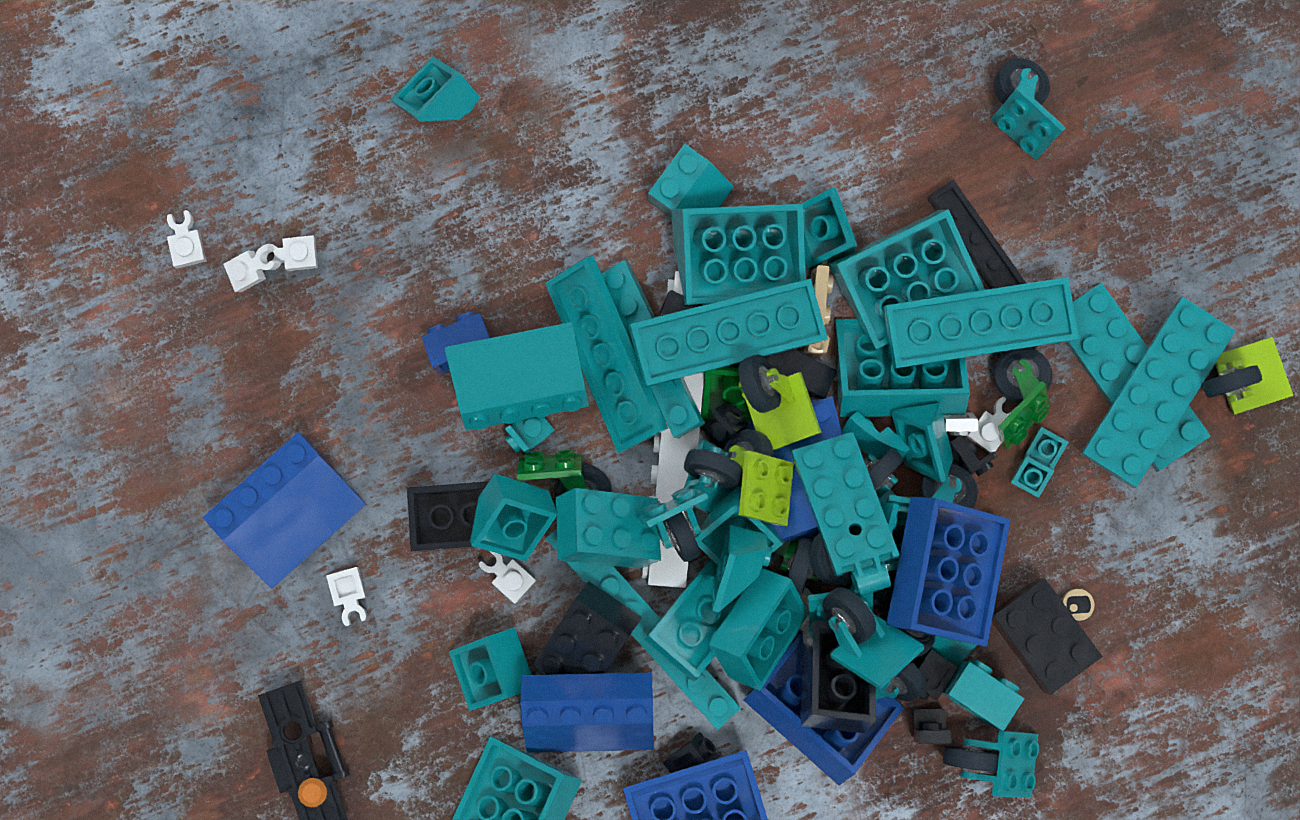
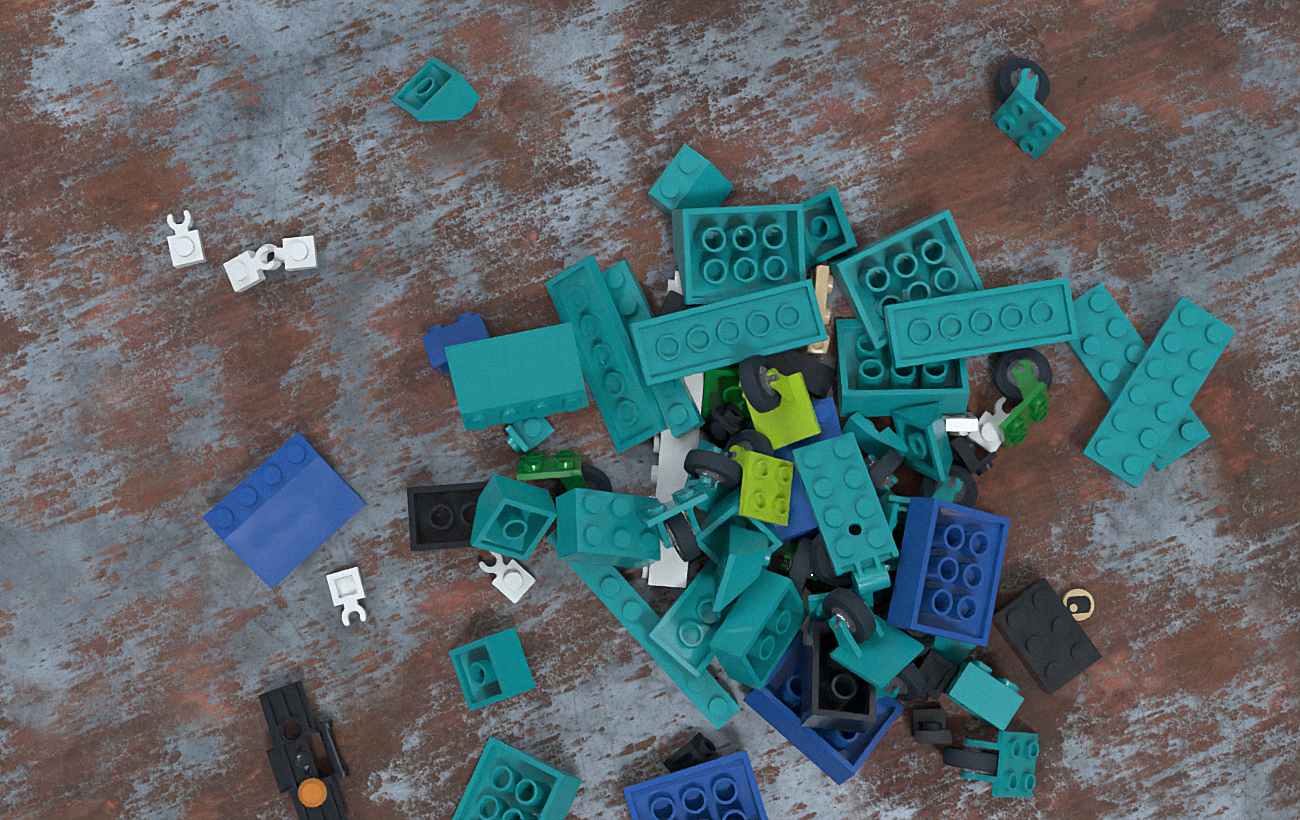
(587, 712): blue slope -> none
(588, 635): black brick -> none
(980, 243): black tile -> none
(1039, 461): teal slope -> none
(1250, 377): lime plate -> none

